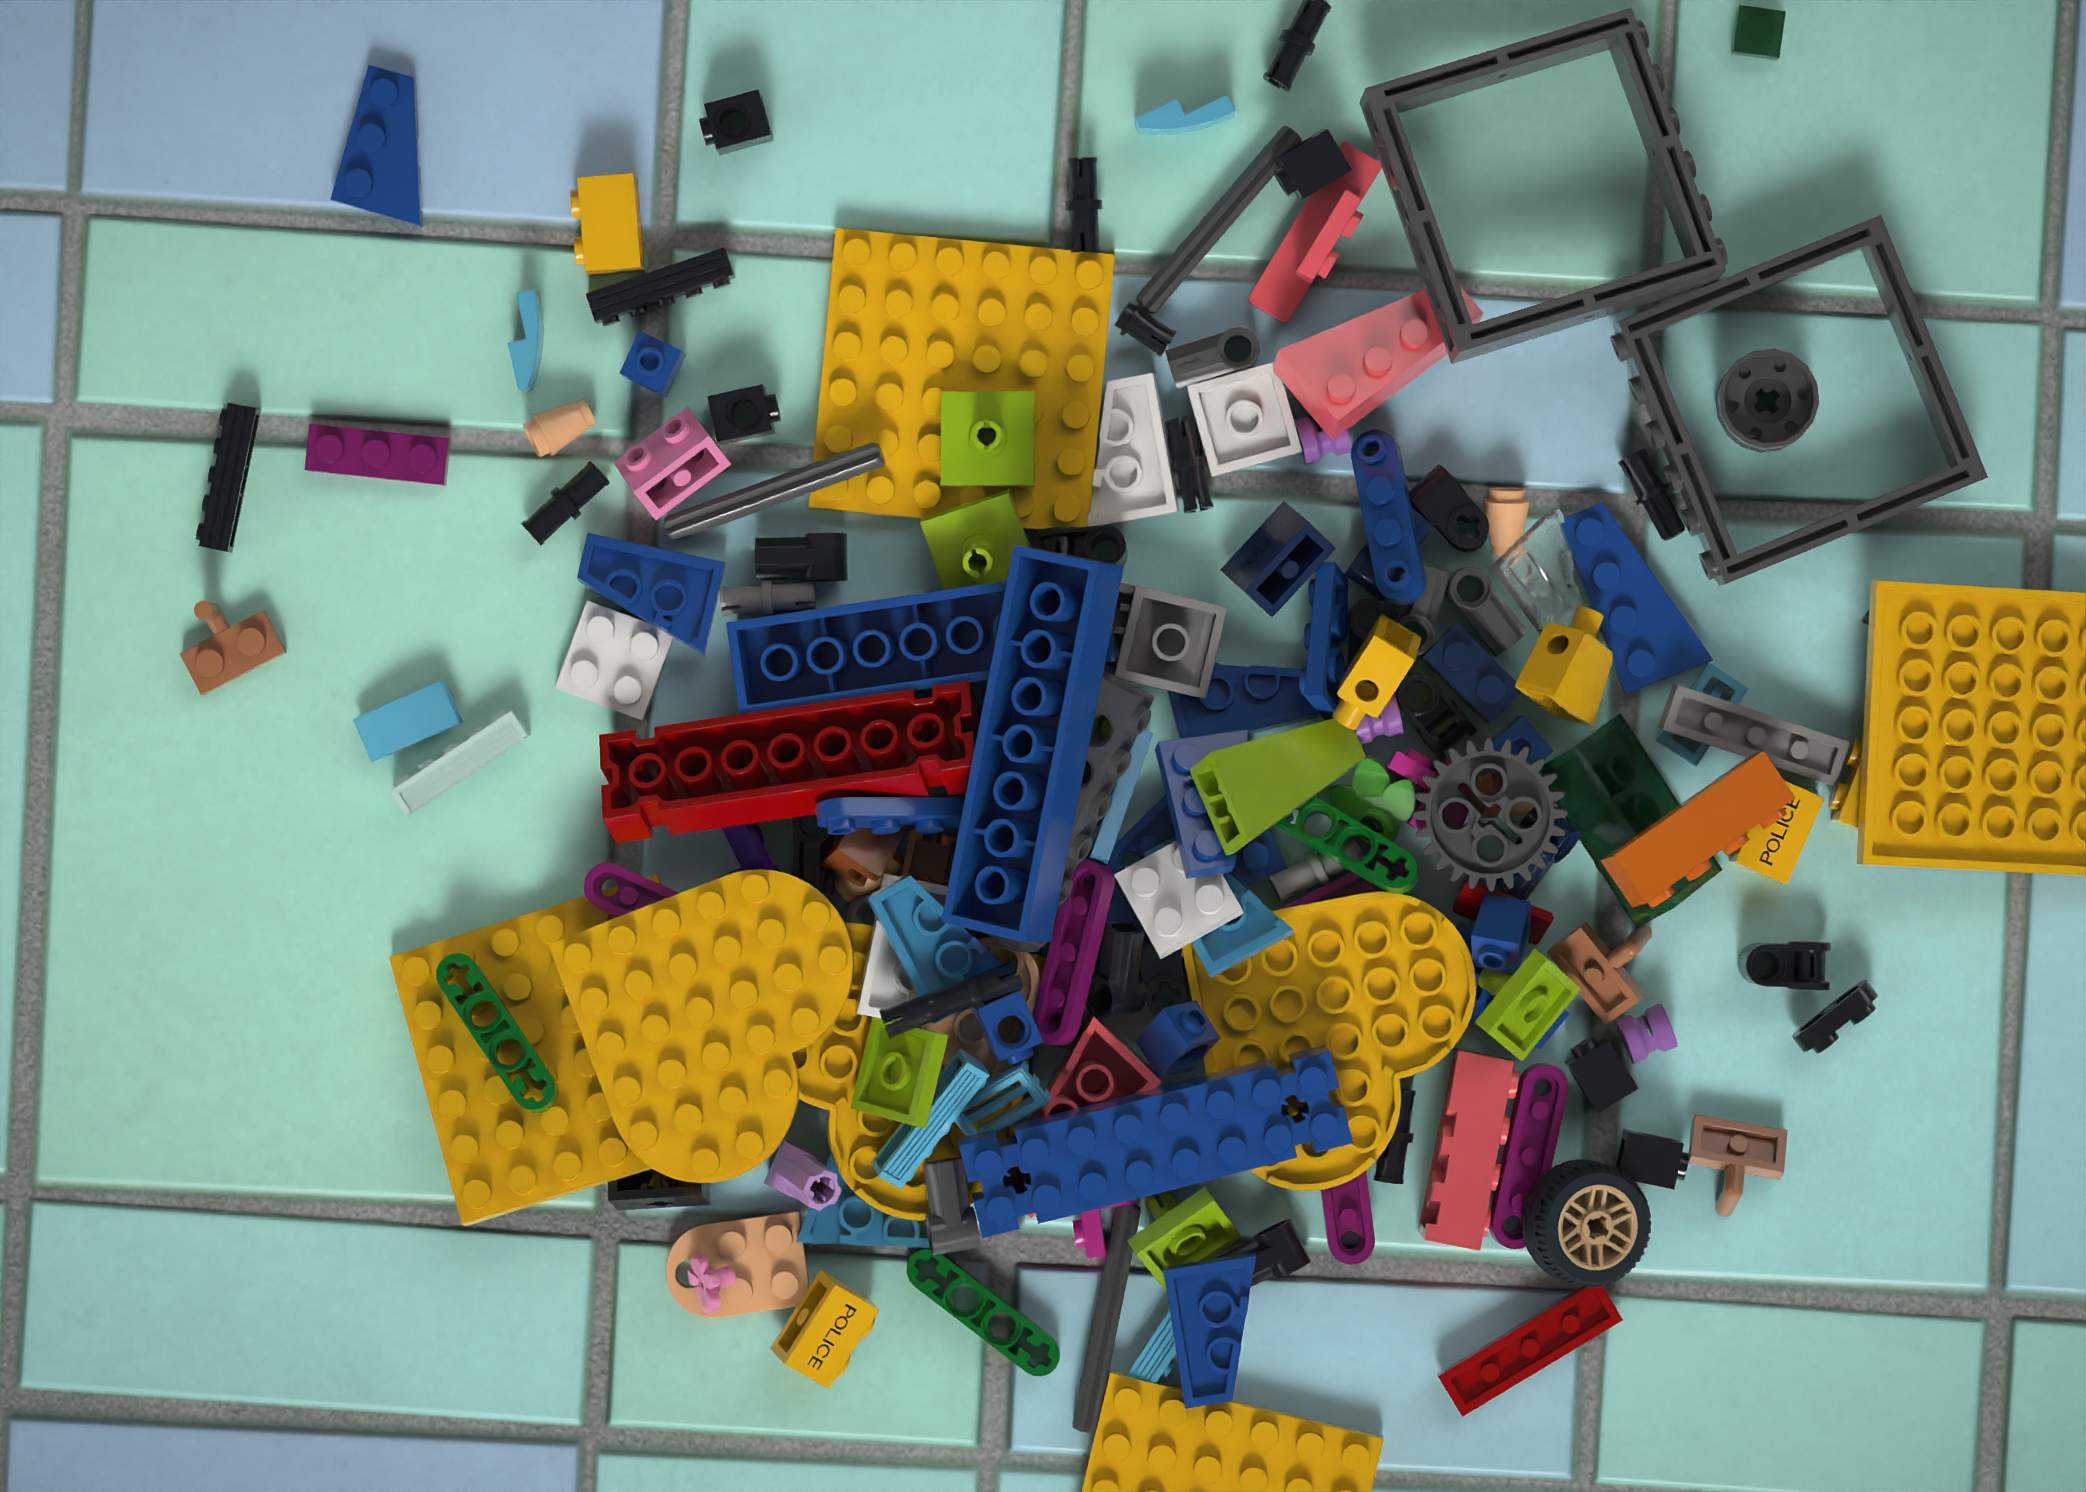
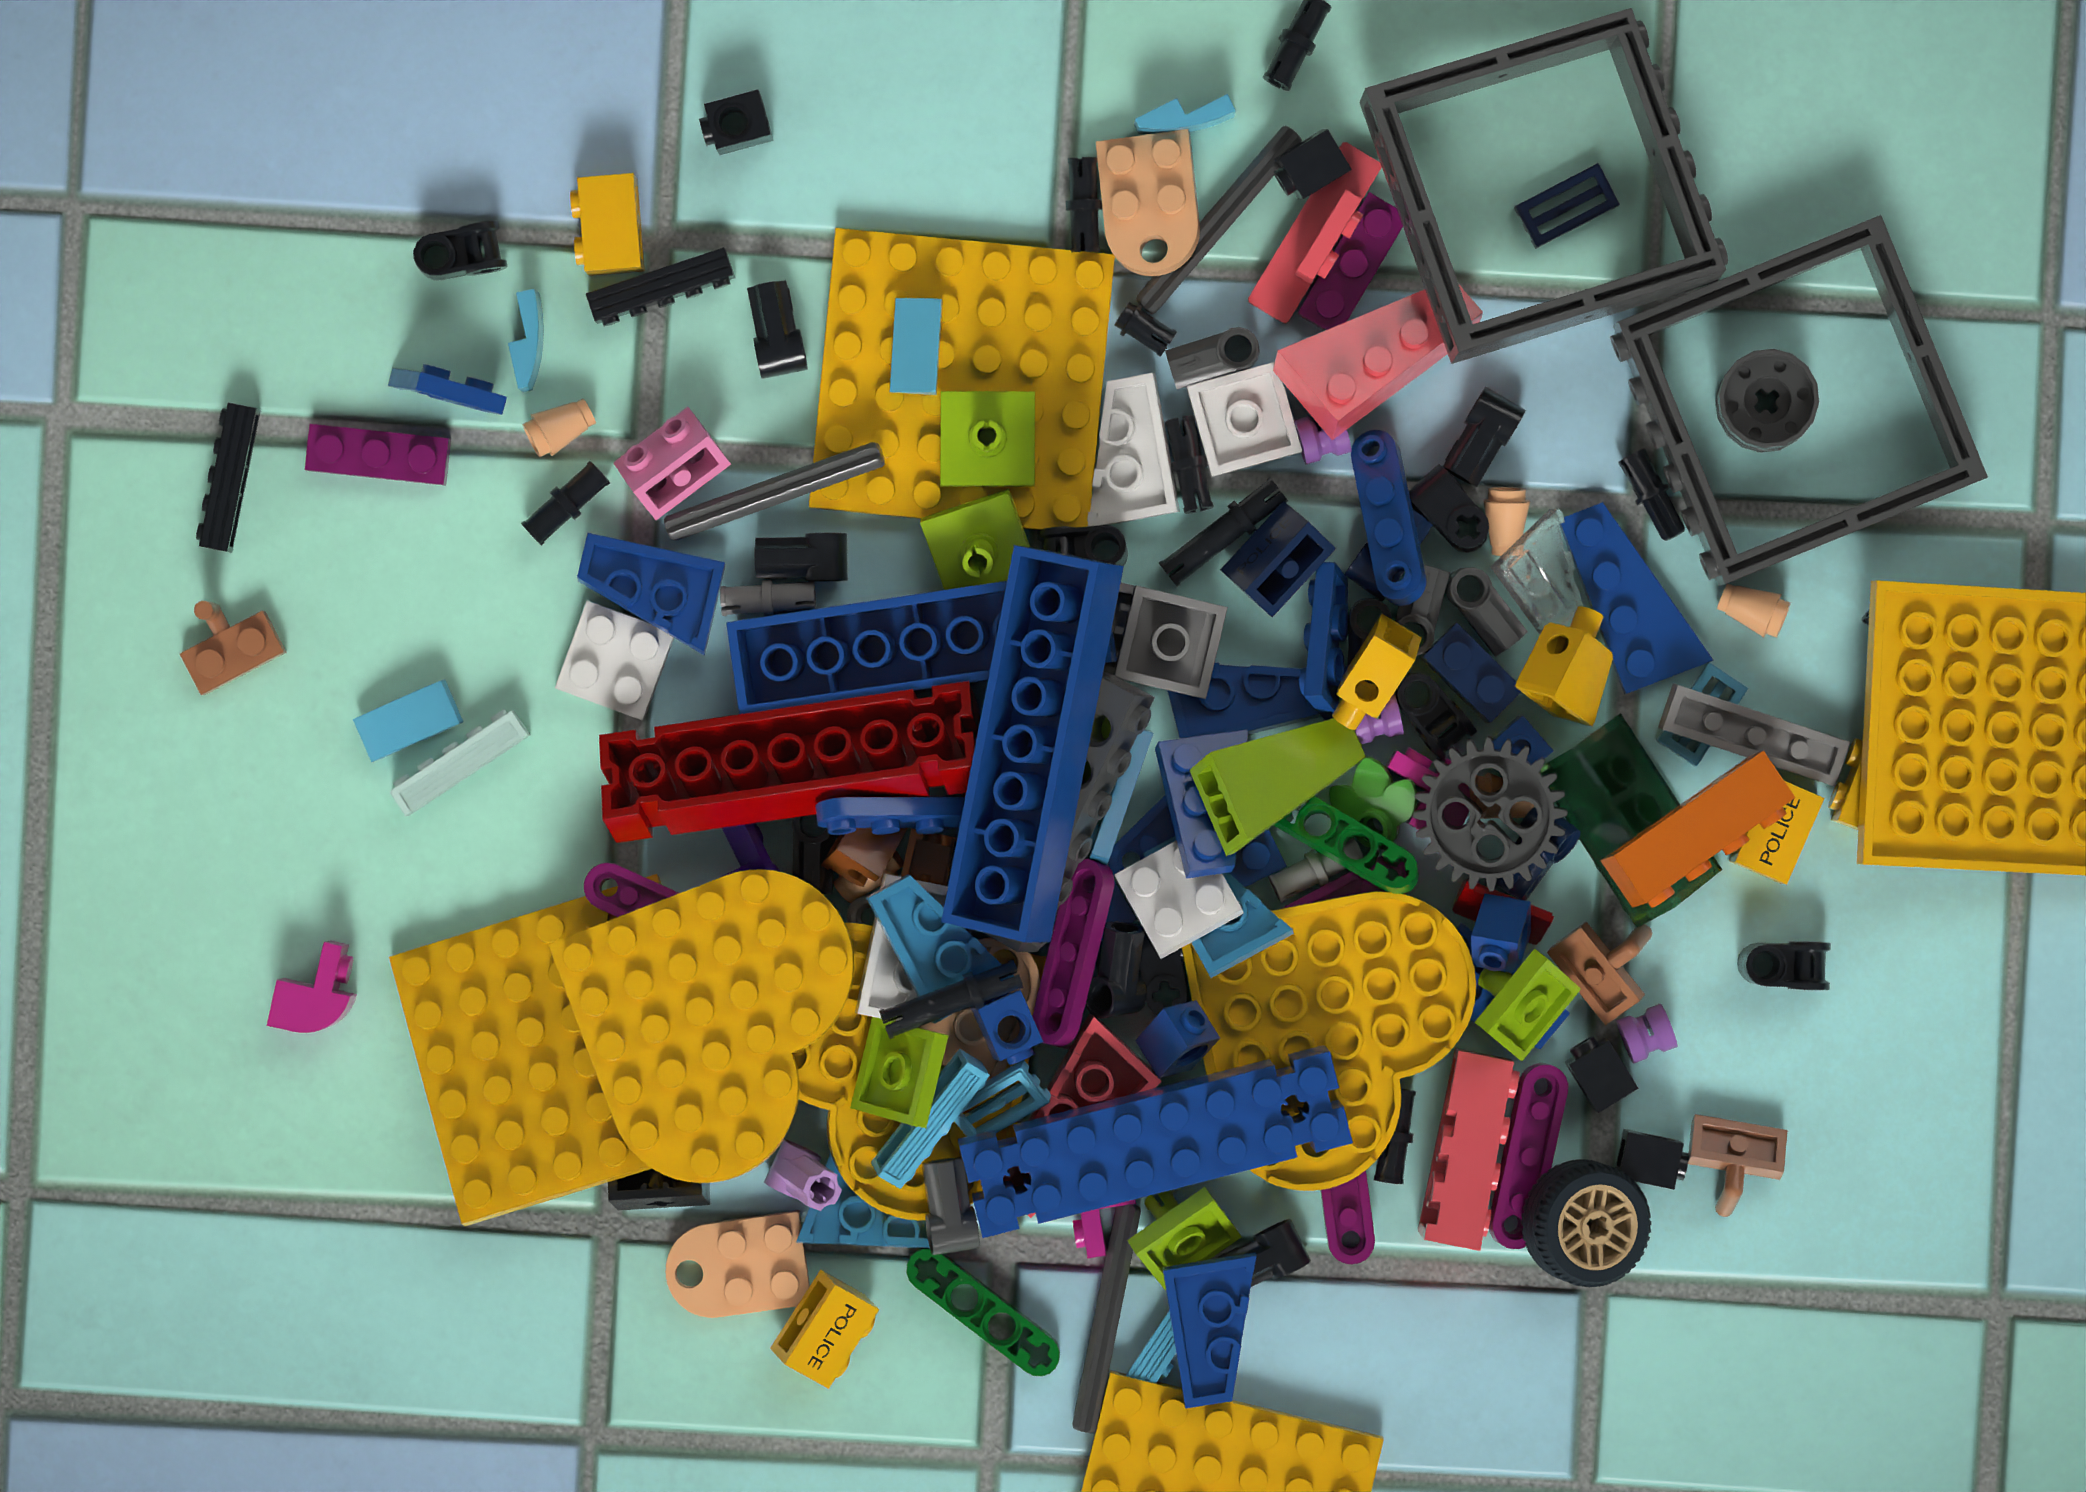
(315, 1006): none -> dark pink brick
(381, 151): blue wing -> none
(436, 384): none -> blue wing
(464, 251): none -> black piece
(493, 1035): green beam -> none
(652, 364): blue brick -> none
(709, 1282): bright pink plant -> none
(723, 407): black brick -> none
(778, 342): none -> black piece
(916, 345): none -> medium azure slope
(1148, 197): none -> light nougat plate
(1223, 531): none -> black pin
(1359, 258): none -> magenta plate
(1487, 428): none -> black piece
(1529, 1347): red plate -> none
(1530, 224): none -> dark blue tile
(1754, 608): none -> light nougat cone
(1758, 32): clear green plate -> none
(1820, 1030): black plate -> none

